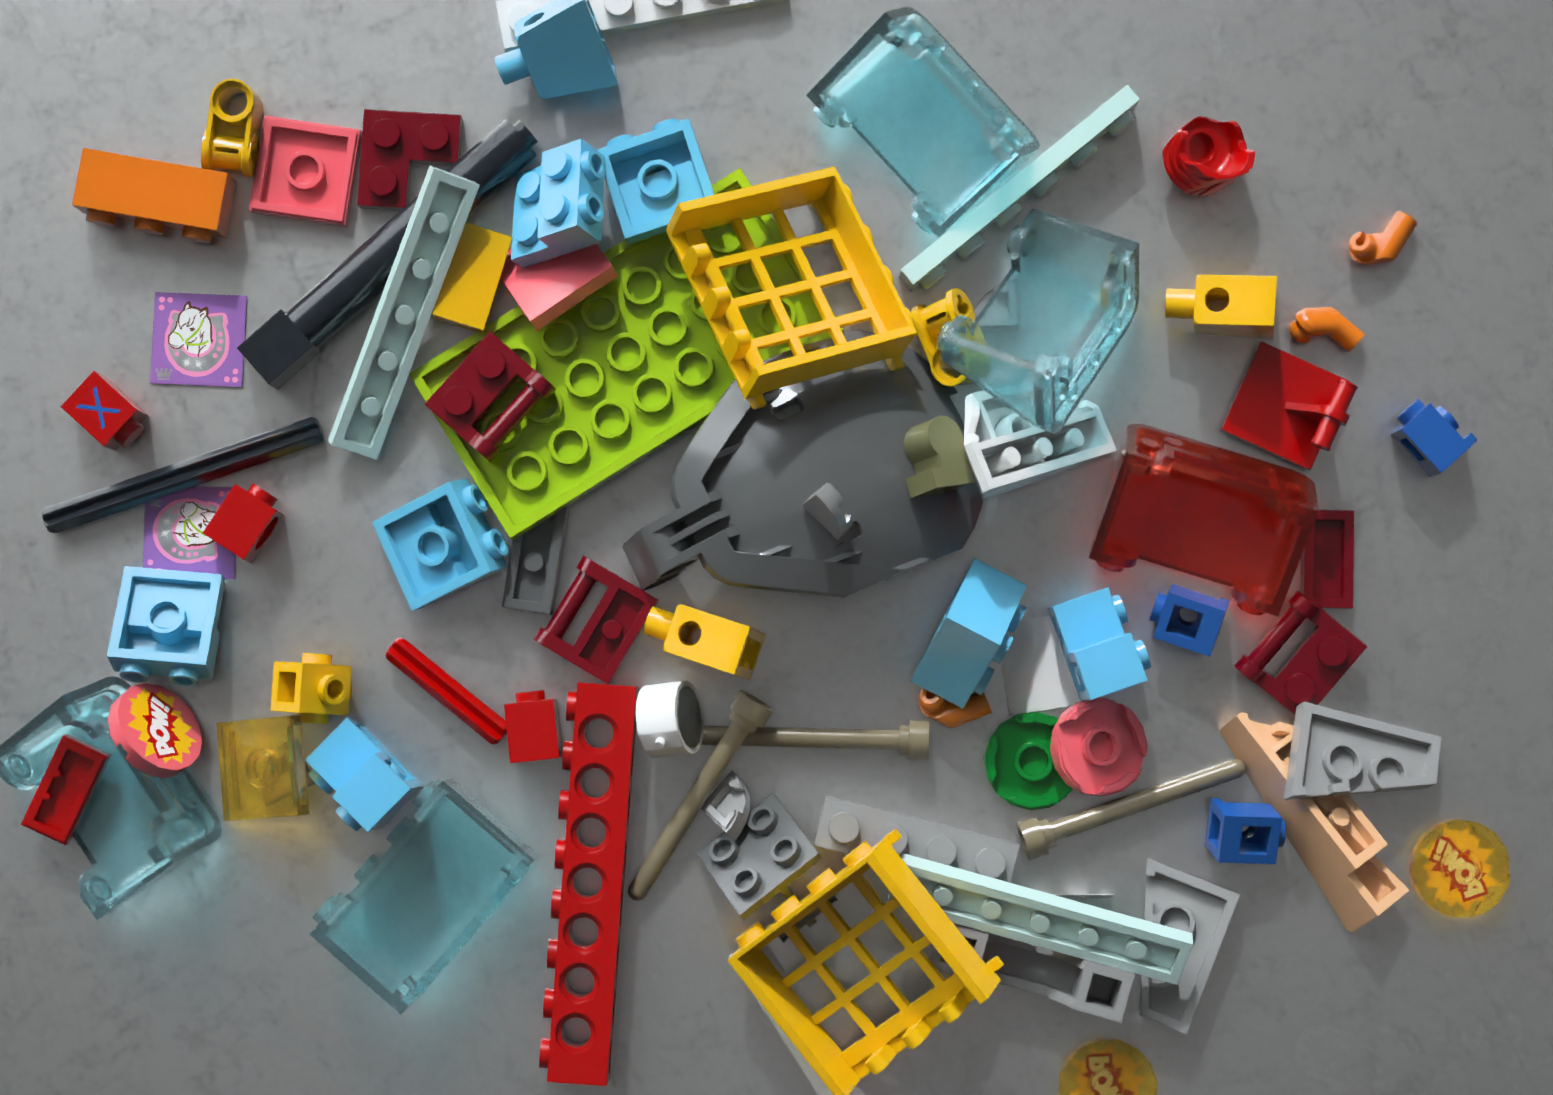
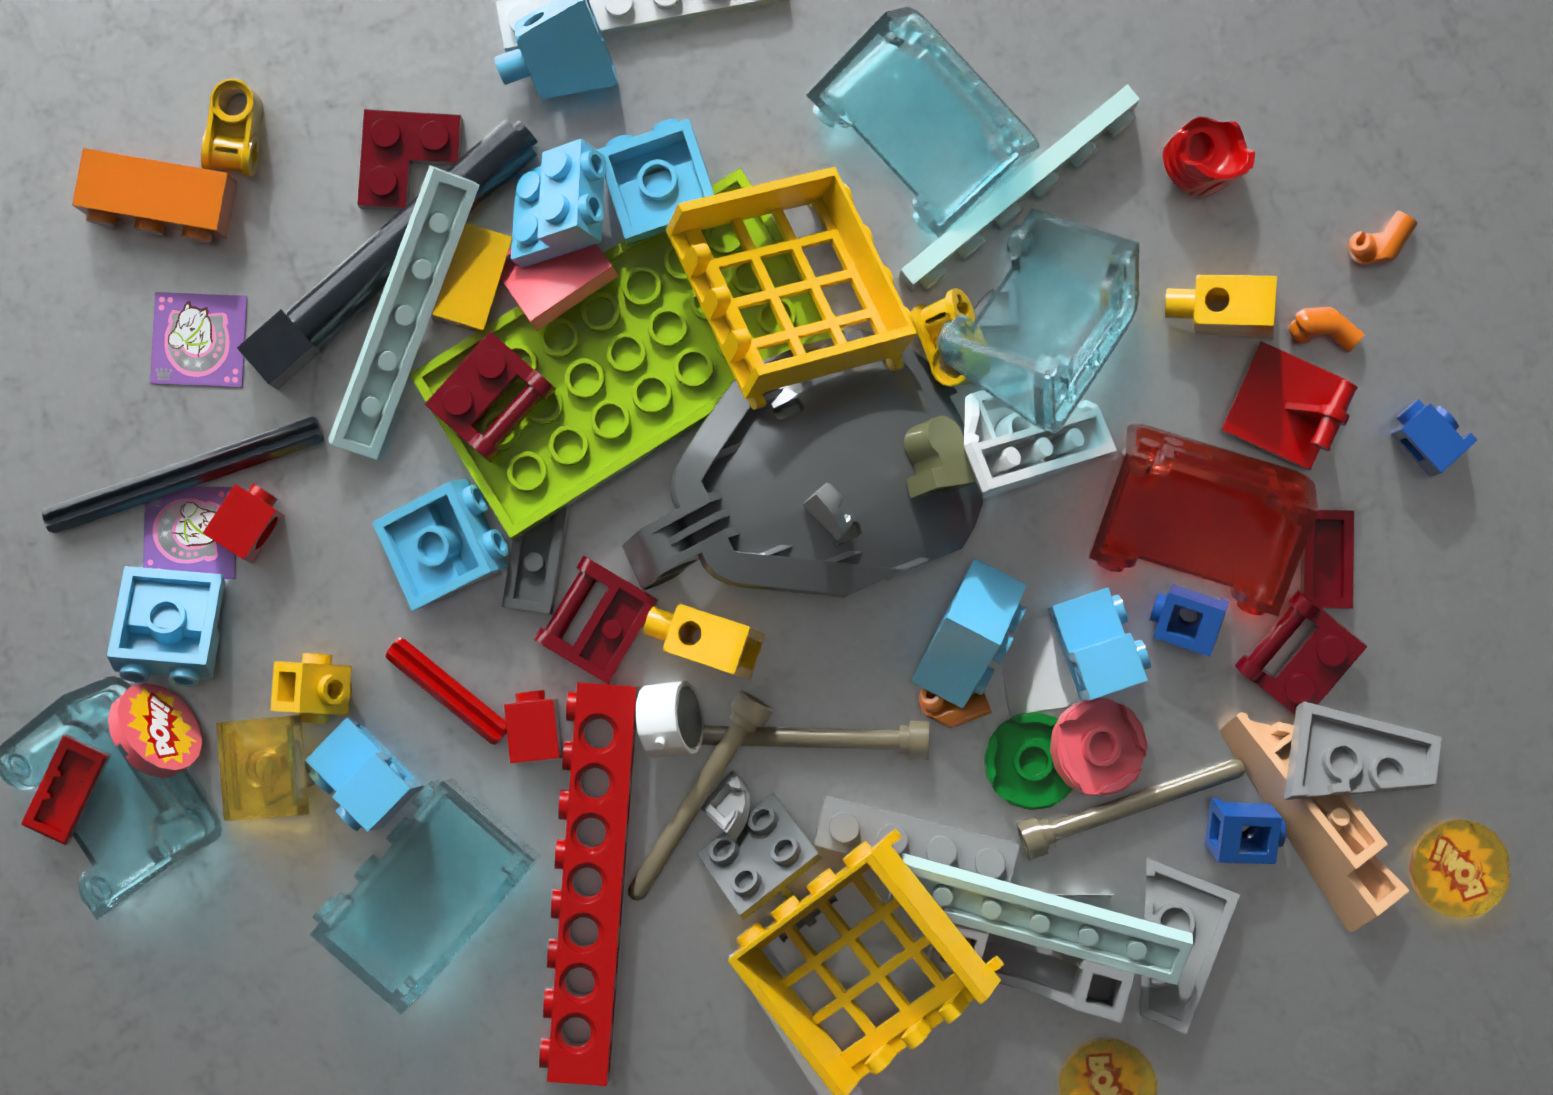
(105, 412): red brick -> none
(305, 171): coral tile -> none

